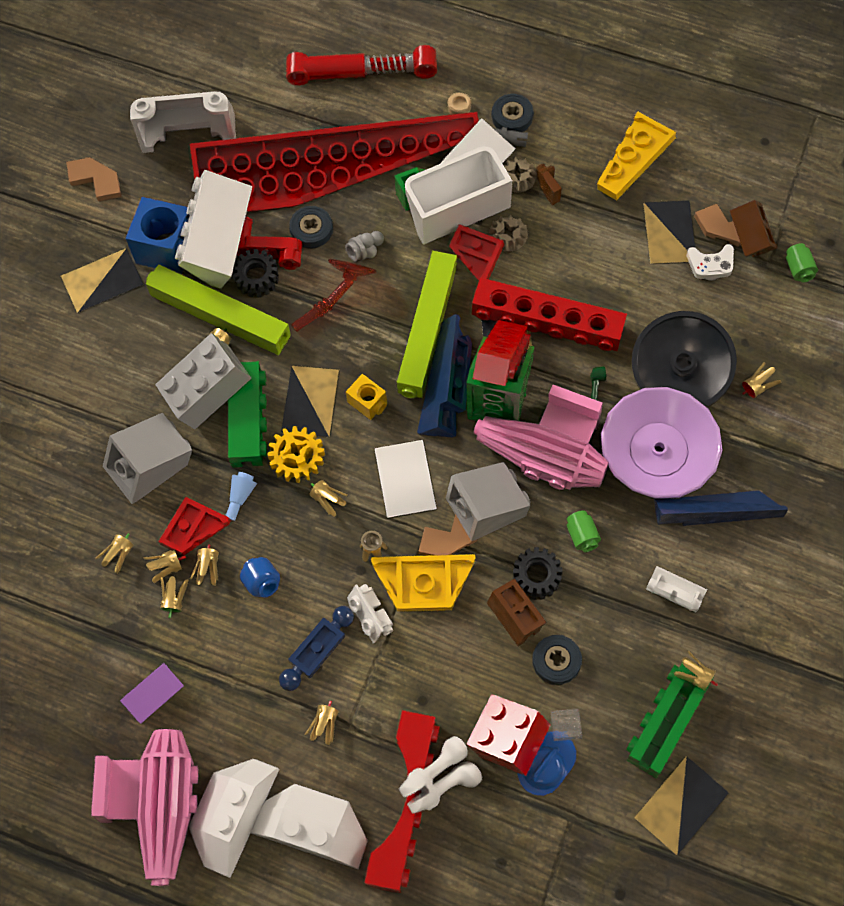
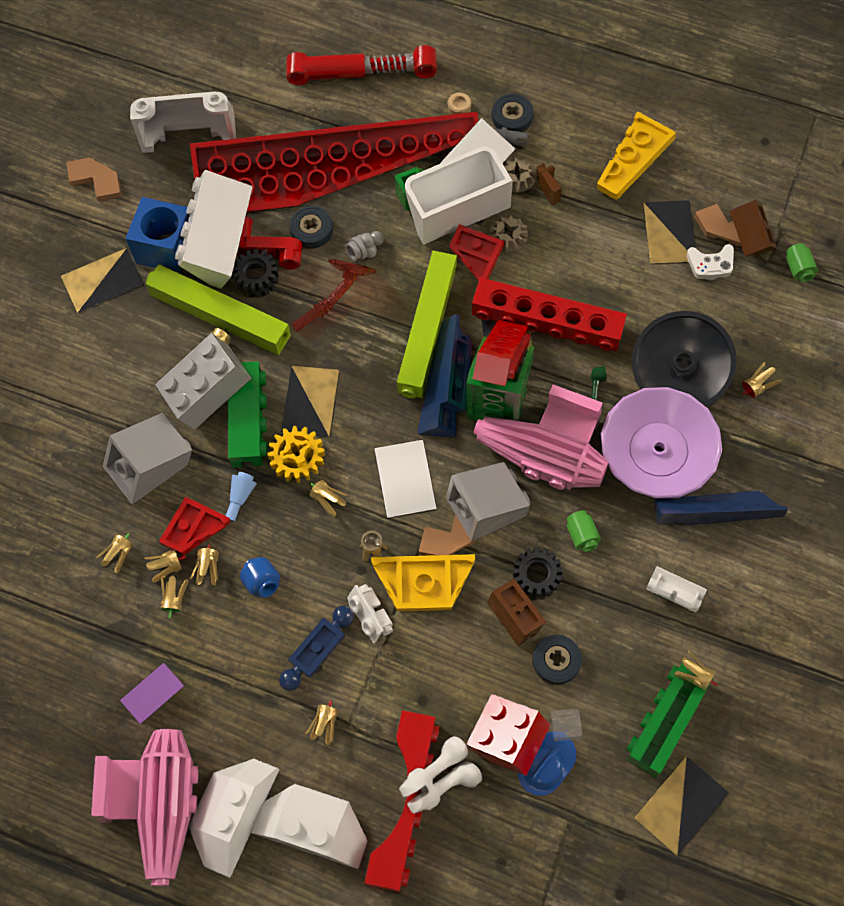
(365, 387): yellow brick -> none

